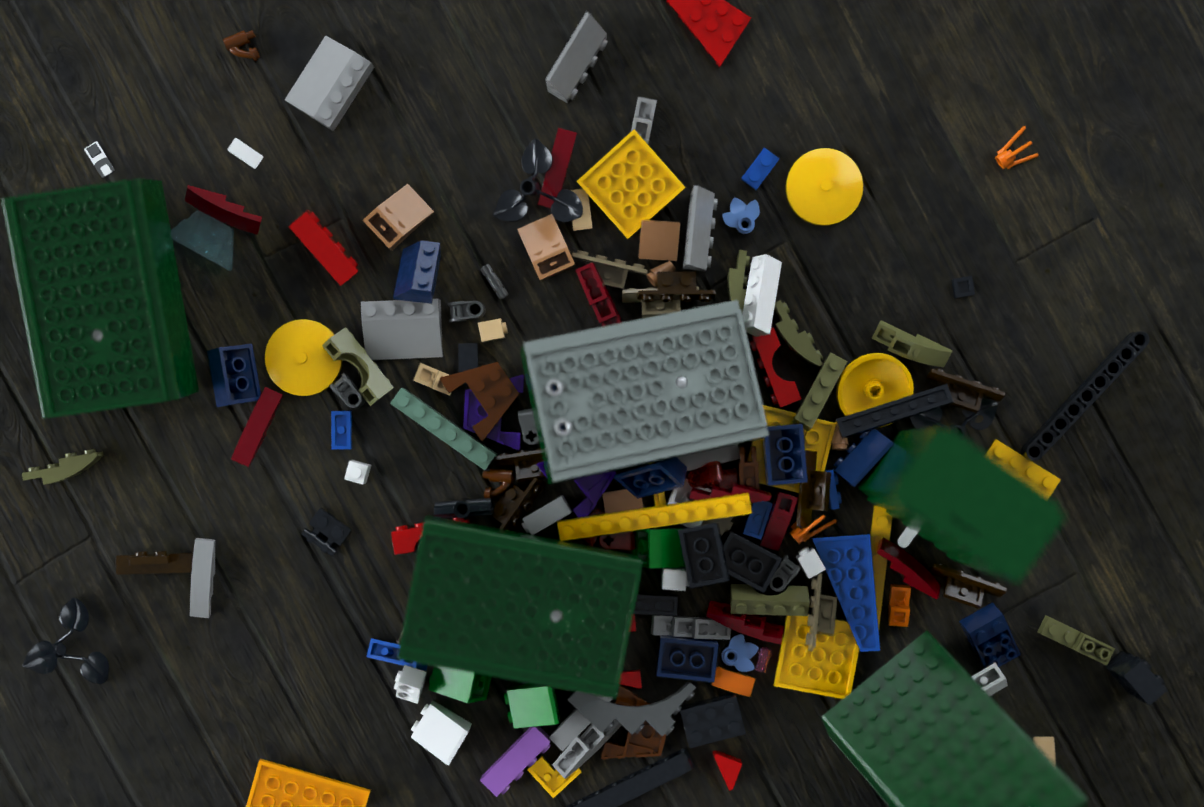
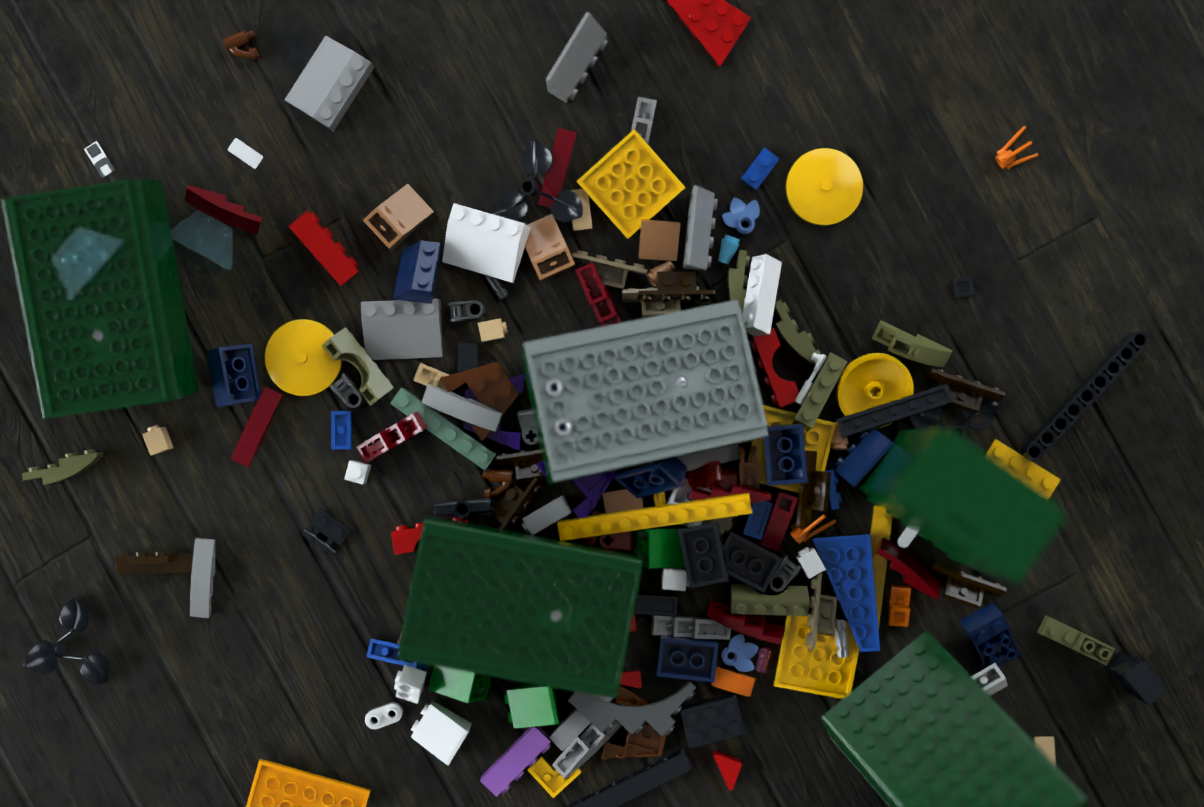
(83, 257): none -> clear light blue wing
(157, 440): none -> tan brick
(383, 716): none -> white plate
(391, 437): none -> dark red slope
(462, 408): none -> light grey slope
(484, 242): none -> white slope
(728, 248): none -> medium azure cone
(819, 360): none -> white piece
(841, 639): none -> light grey axle

